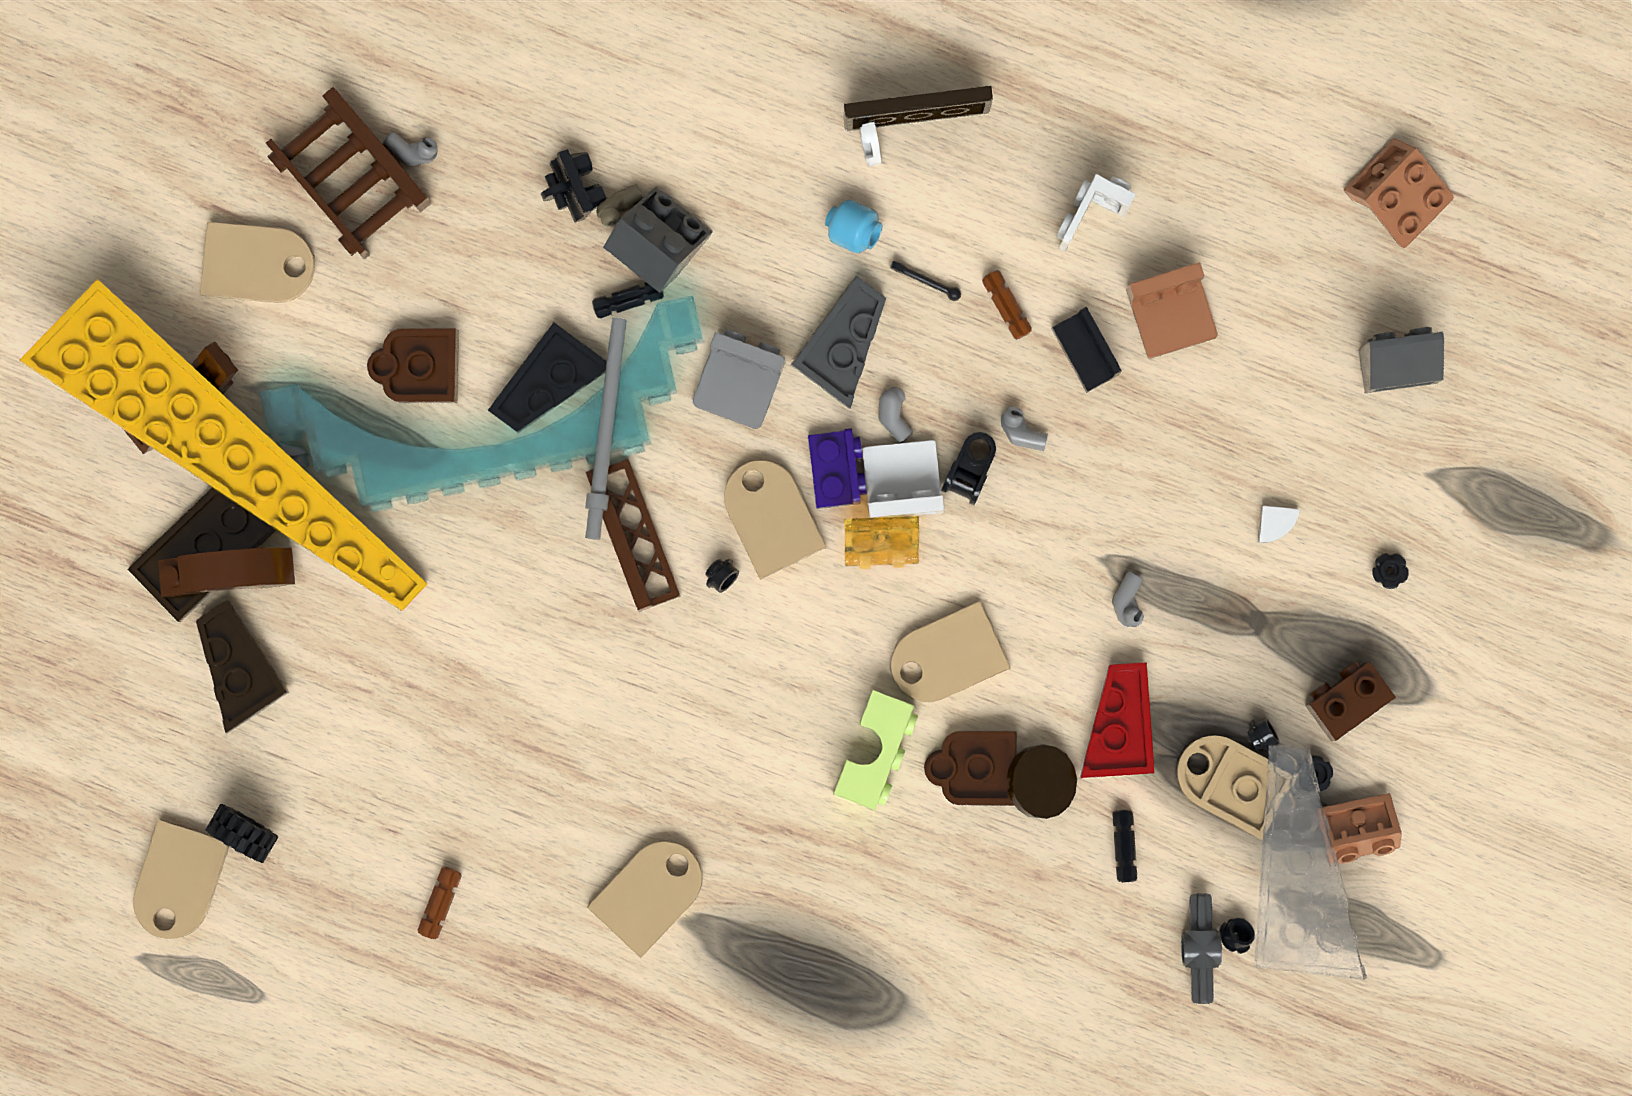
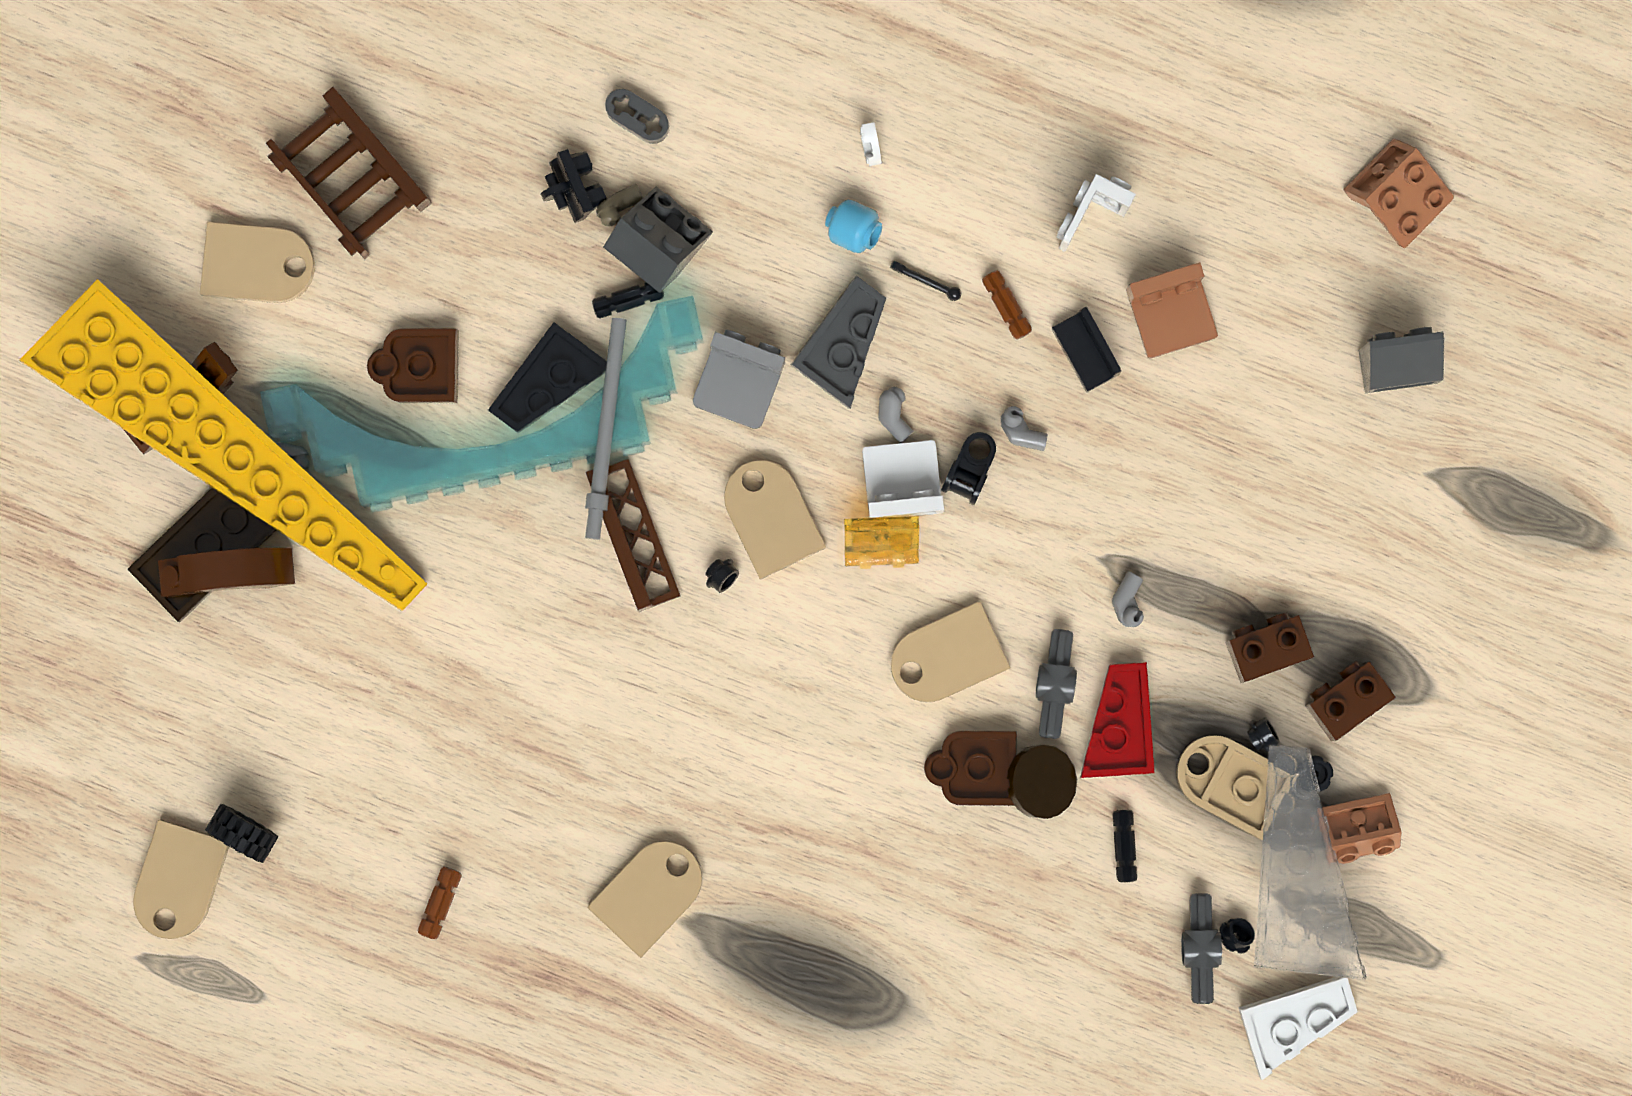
(239, 669): dark brown wing -> none
(412, 153): light grey arm -> none
(642, 109): none -> dark grey beam
(835, 469): dark purple bracket -> none
(890, 721): yellowish green arch -> none
(918, 108): dark brown tile -> none
(1056, 683): none -> dark grey axle
(1269, 648): none -> reddish brown brick
(1276, 522): white tile -> none
(1292, 1020): none -> white wing
(1380, 573): black plate -> none

